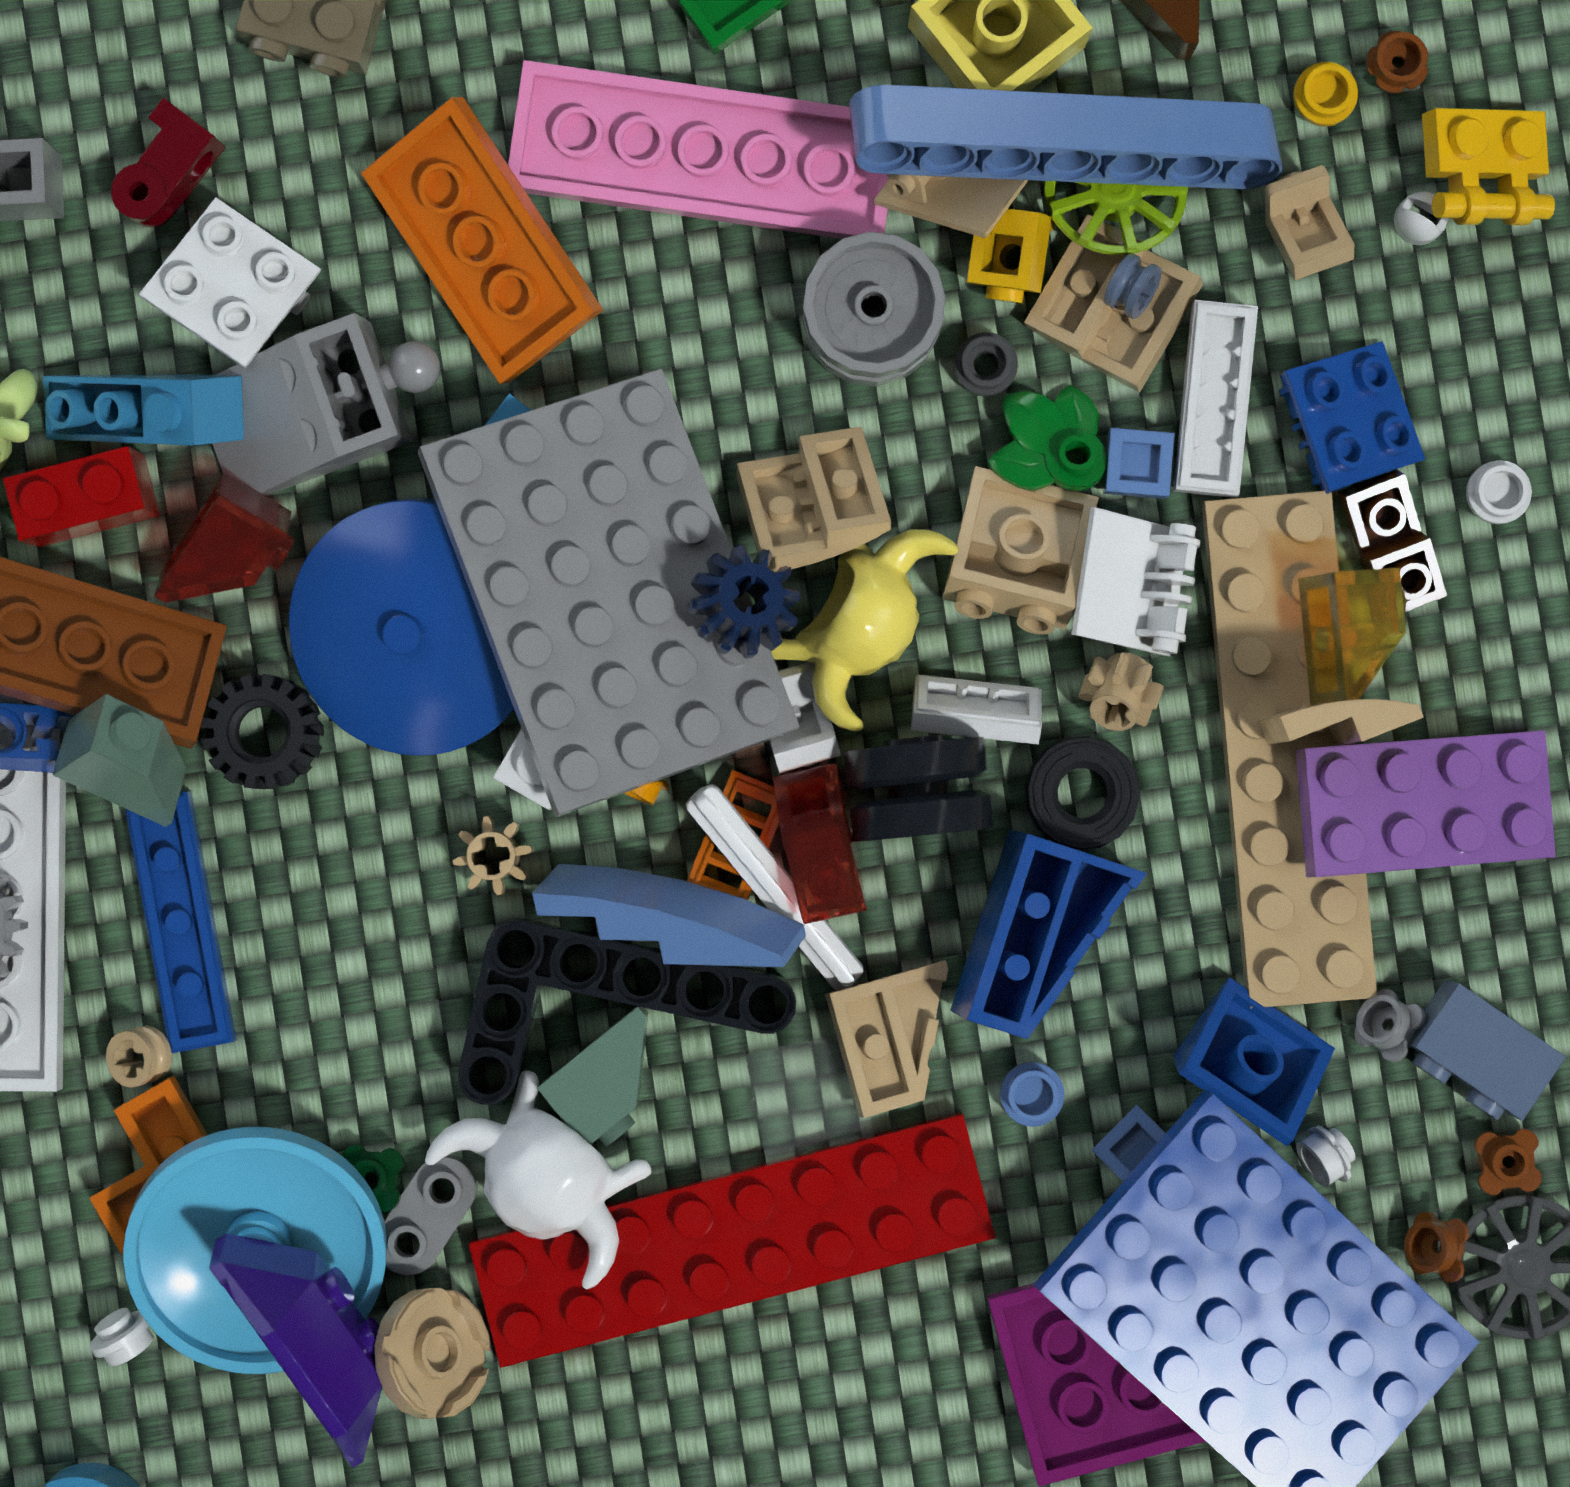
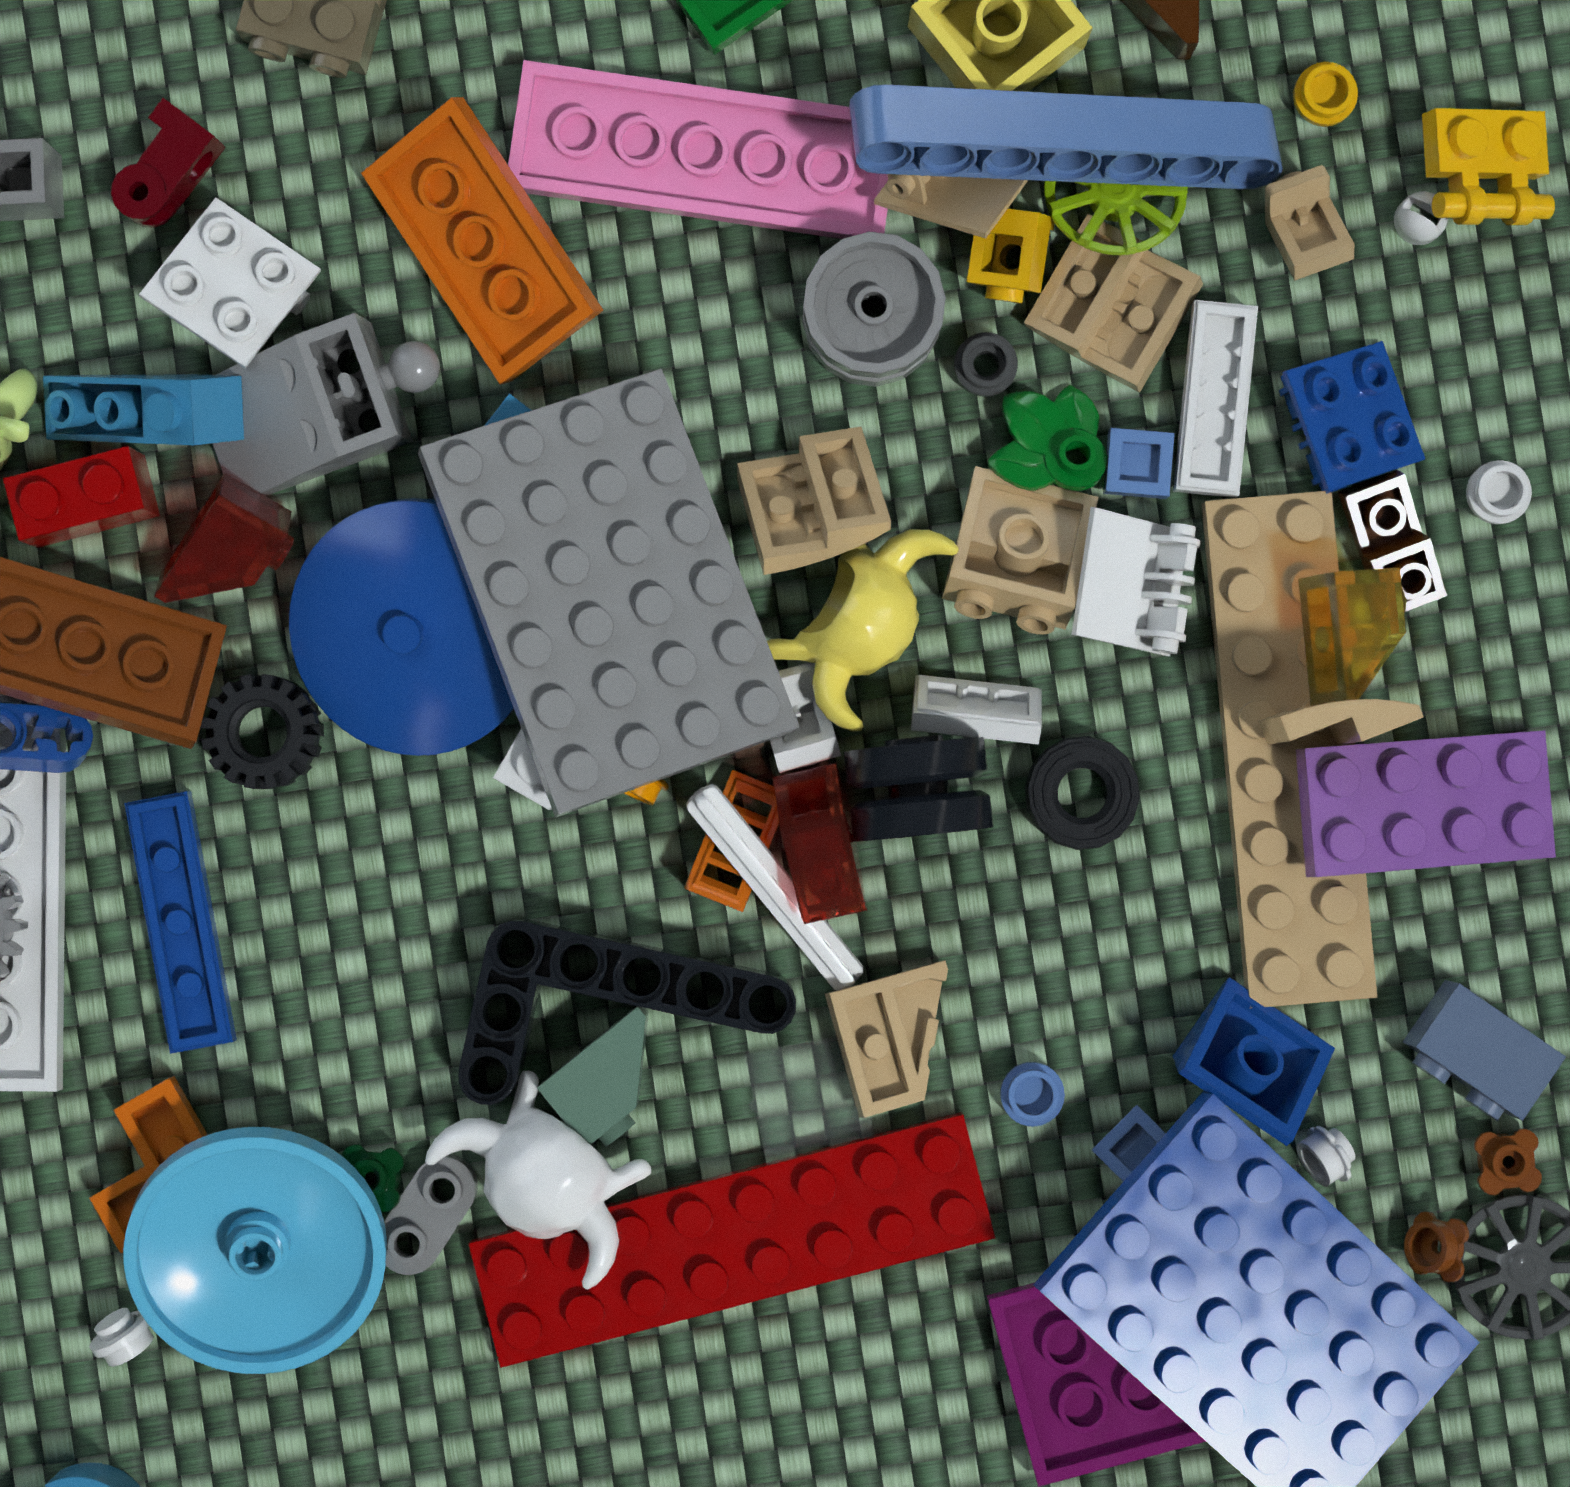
(123, 758): sand green slope -> none
(134, 1072): tan bush -> none
(310, 1330): dark purple wedge -> none
(432, 1353): tan tile -> none
(506, 867): tan gear -> none
(686, 918): medium blue slope -> none
(756, 623): dark blue gear -> none
(1035, 930): blue wedge -> none
(1121, 691): tan gear -> none
(1133, 286): sand blue bush -> none
(1376, 1015): light grey plate -> none
(1401, 45): dark orange plate -> none

